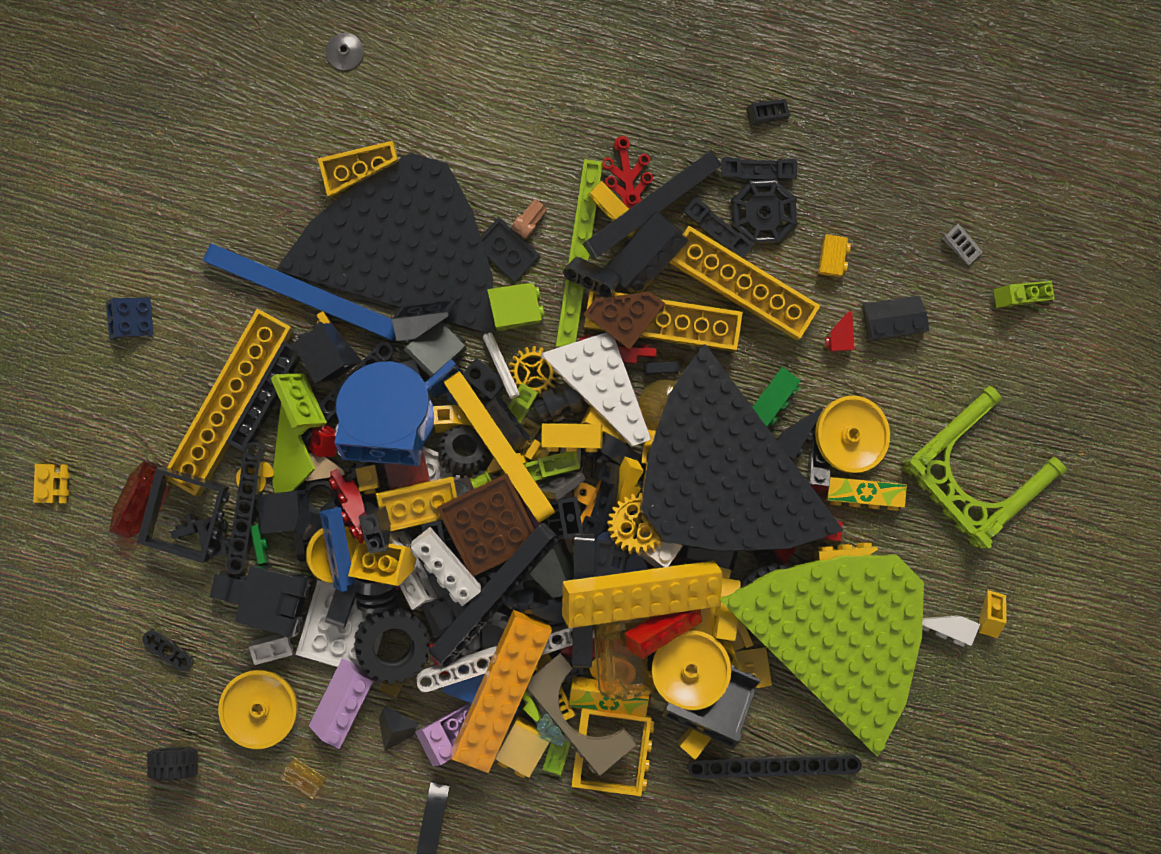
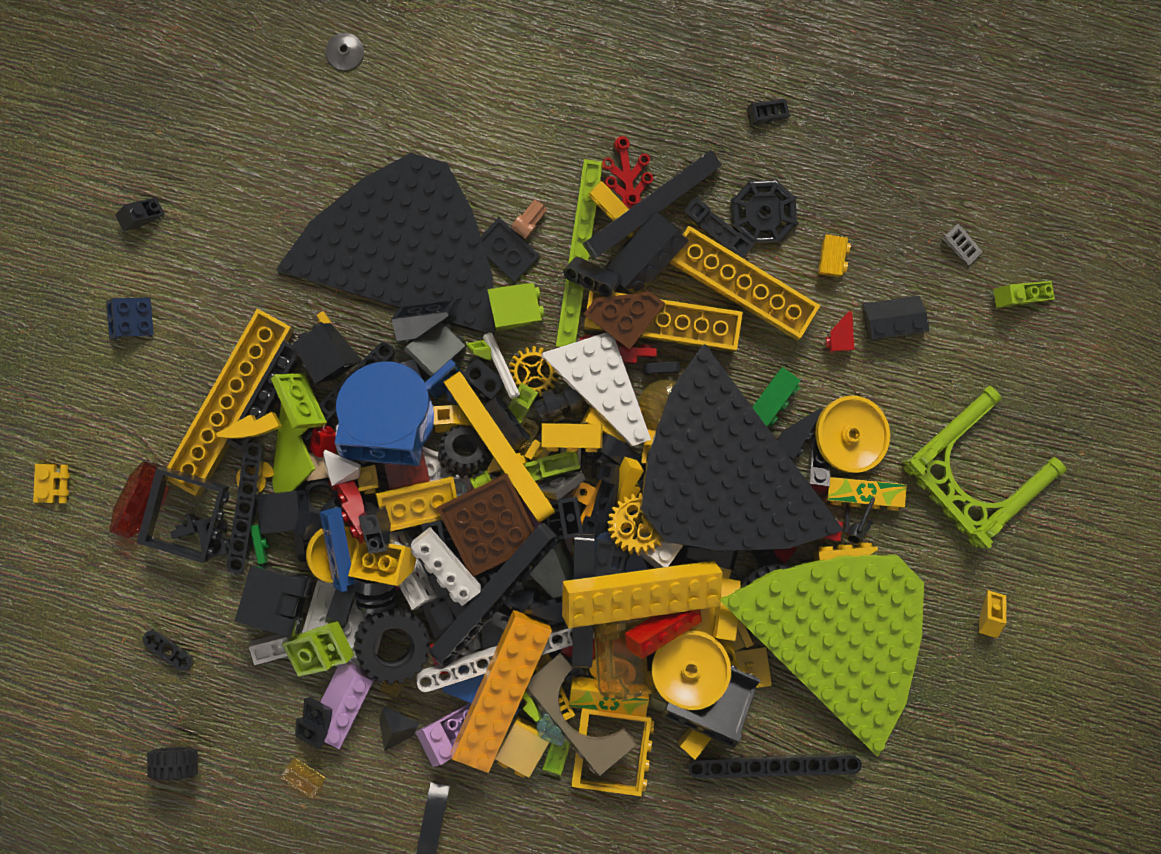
(139, 214): none -> black slope
(228, 587): black brick -> none
(251, 427): none -> yellow slope
(258, 709): yellow dish -> none
(300, 291): blue beam -> none
(314, 724): none -> black slope
(318, 649): none -> lime slope
(340, 469): none -> white slope
(353, 166): yellow wedge -> none
(480, 349): none -> lime slope
(758, 169): black slope -> none
(856, 532): none -> black plant
(956, 627): white slope -> none

